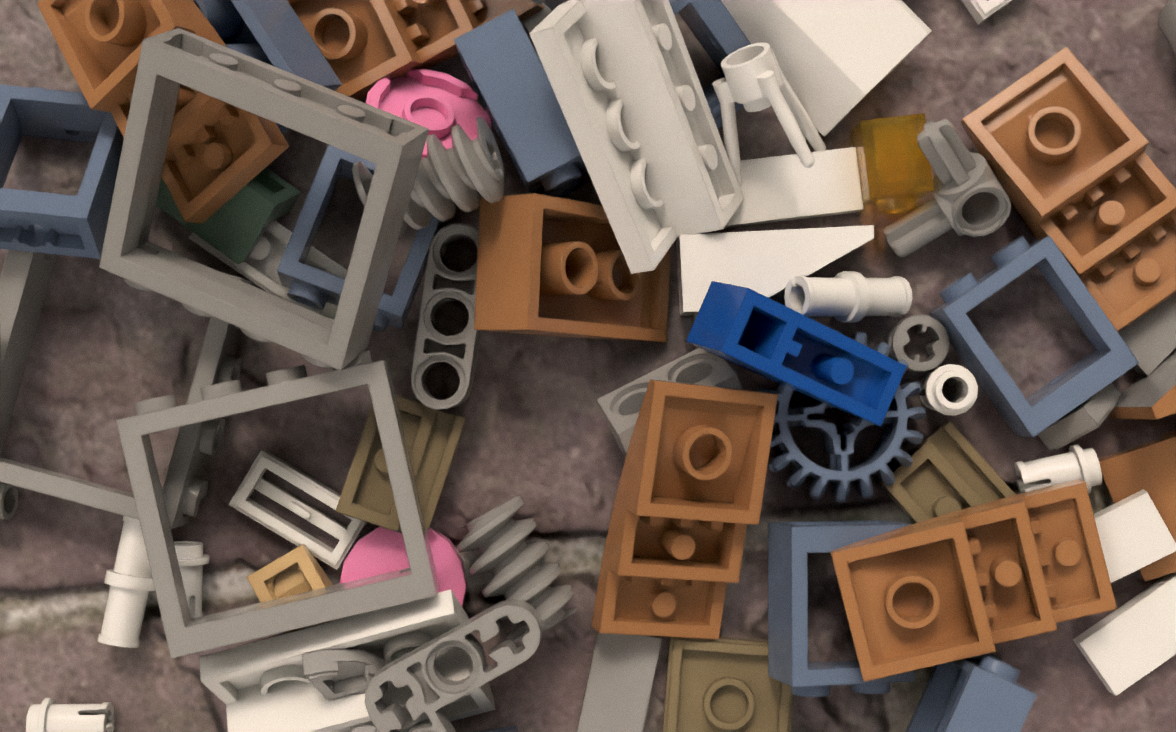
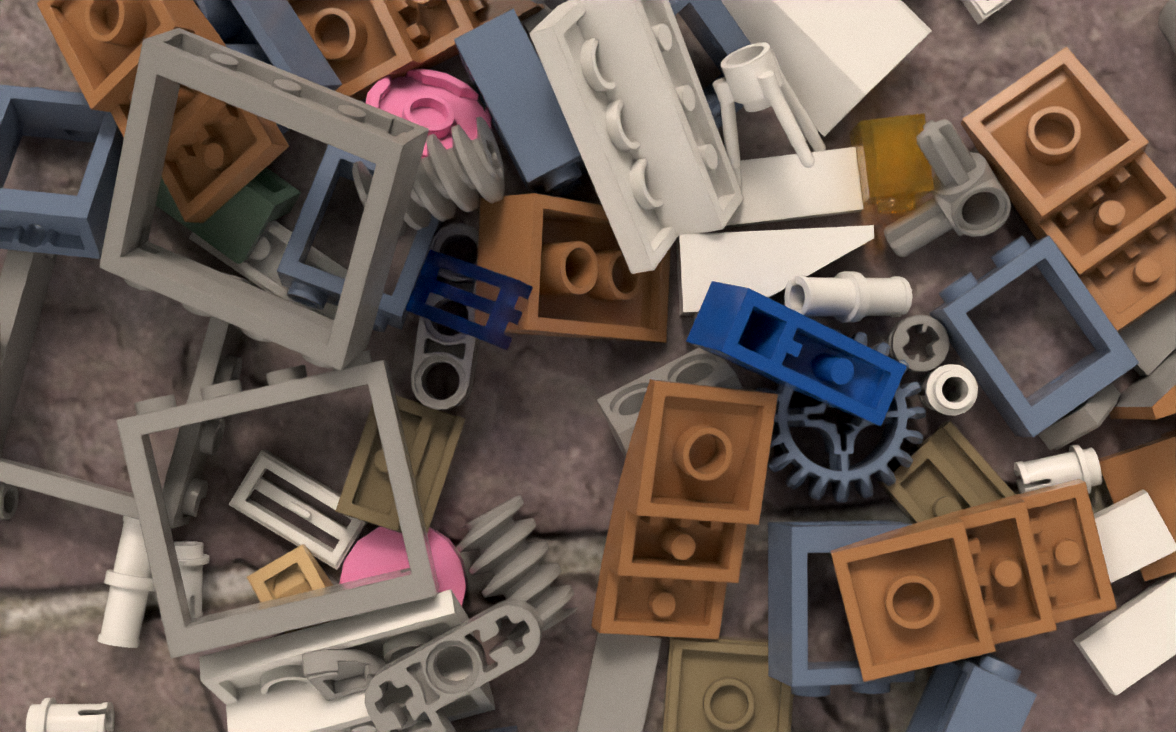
(500, 311): none -> clear blue tile

